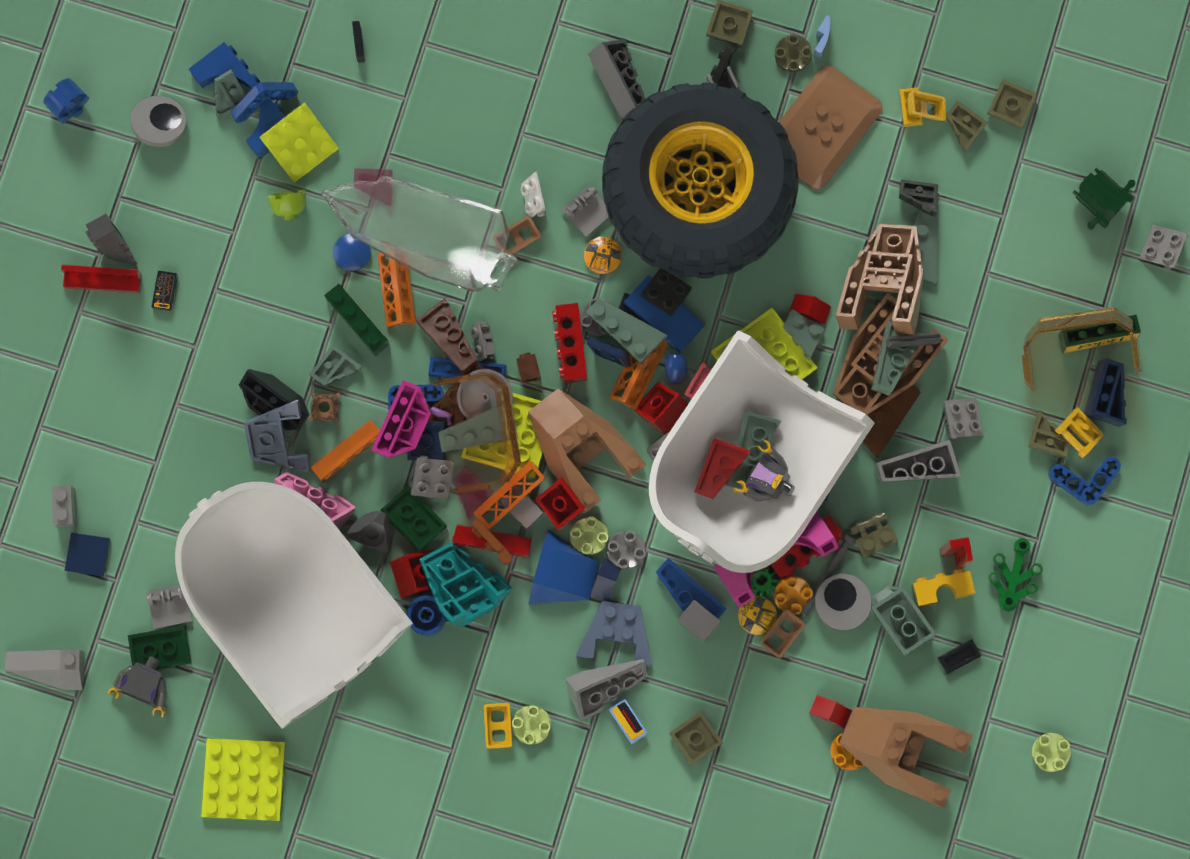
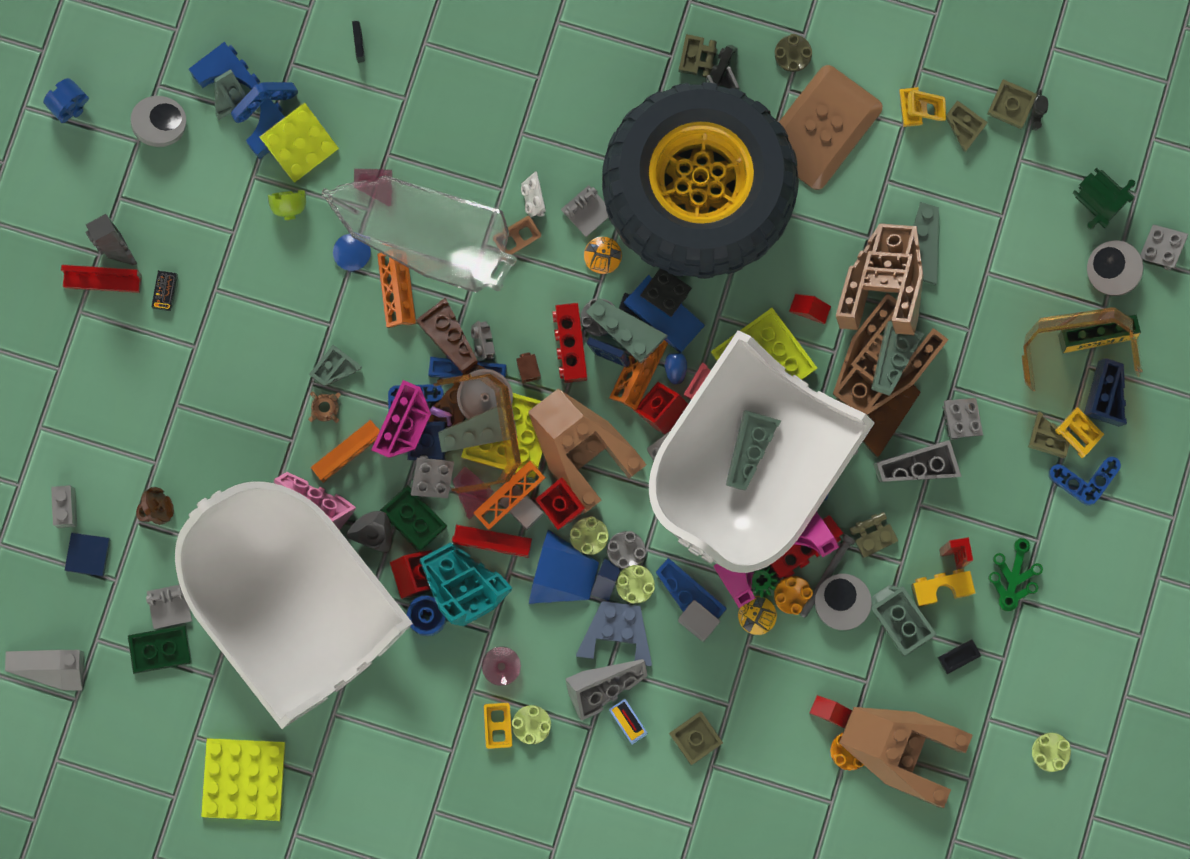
(142, 684): dark grey torso -> none
(156, 507): none -> reddish brown tile
(266, 392): black wedge -> none
(268, 440): sand blue wing -> none
(356, 319): dark green brick -> none
(492, 543): dark orange hinge -> none
(494, 658): none -> clear pink dish
(617, 75): dark grey wedge -> none
(635, 584): none -> yellowish green dish
(691, 55): none -> olive plate
(719, 467): red wing -> none
(729, 23): olive plate -> none
(768, 477): dark grey torso -> none
(787, 638): medium nougat piece -> none
(803, 332): sand green wing -> none
(823, 34): light blue slope -> none
(913, 340): dark grey axle -> none
(920, 195): pearl dark grey wing -> none
(1039, 108): none -> pearl dark grey piece
(1115, 268): none -> light grey piece

